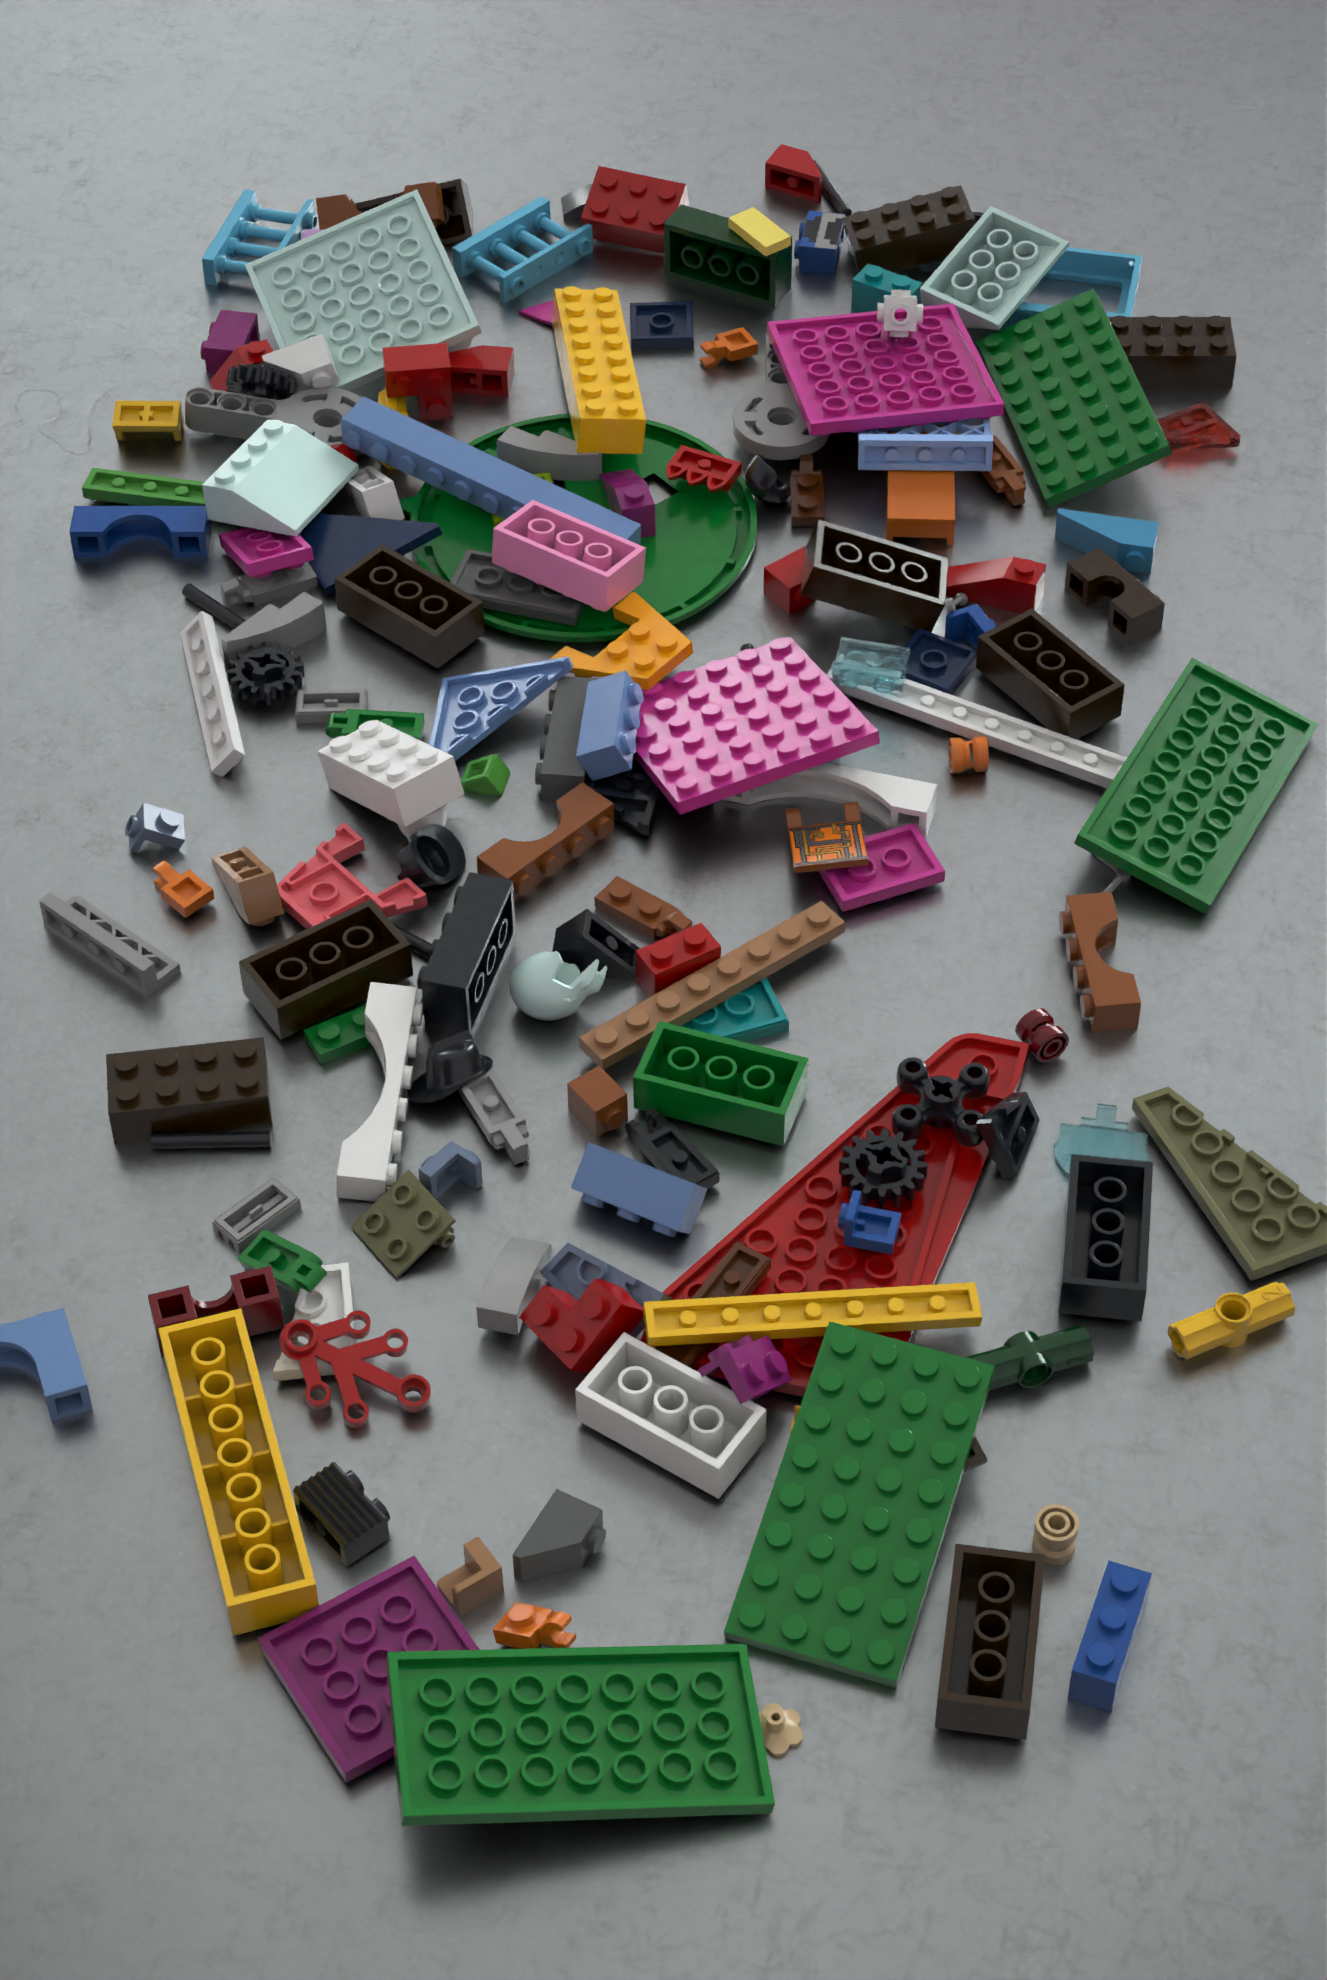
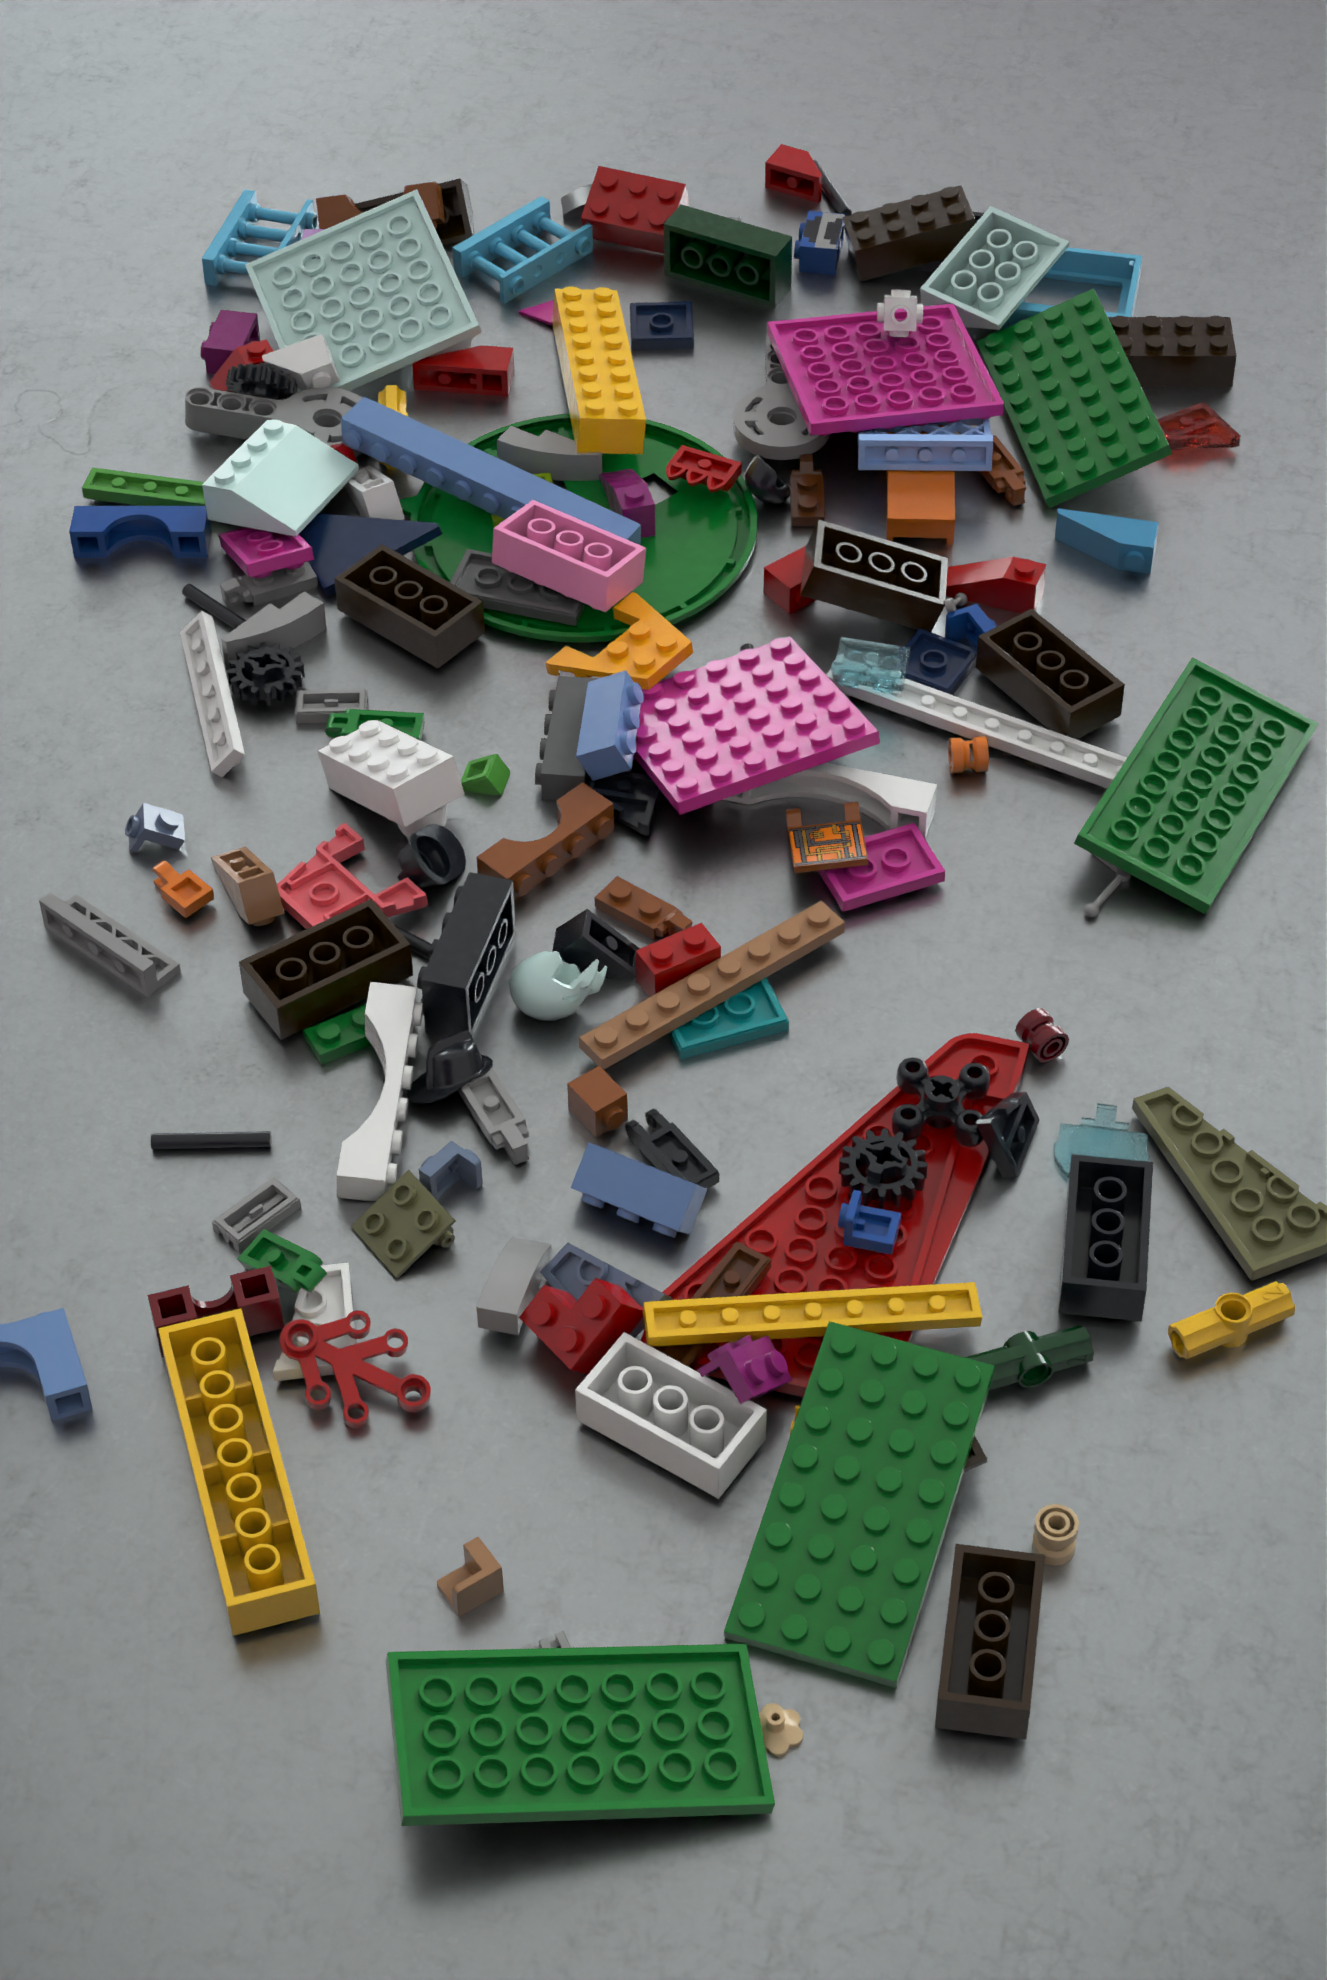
(148, 417): yellow hinge -> none
(188, 1089): dark brown brick -> none
(338, 1654): magenta plate -> none
(342, 1513): black brick -> none
(421, 373): red brick -> none
(482, 701): medium blue tile -> none
(530, 1625): orange plate -> none
(559, 1538): dark grey slope -> none
(721, 1083): green brick -> none
(730, 344): orange plate -> none
(759, 231): light yellow tile -> none
(874, 282): teal brick -> none
(1107, 995): dark orange arch -> none
(1109, 1636): blue brick -> none
(1133, 607): dark brown arch -> none

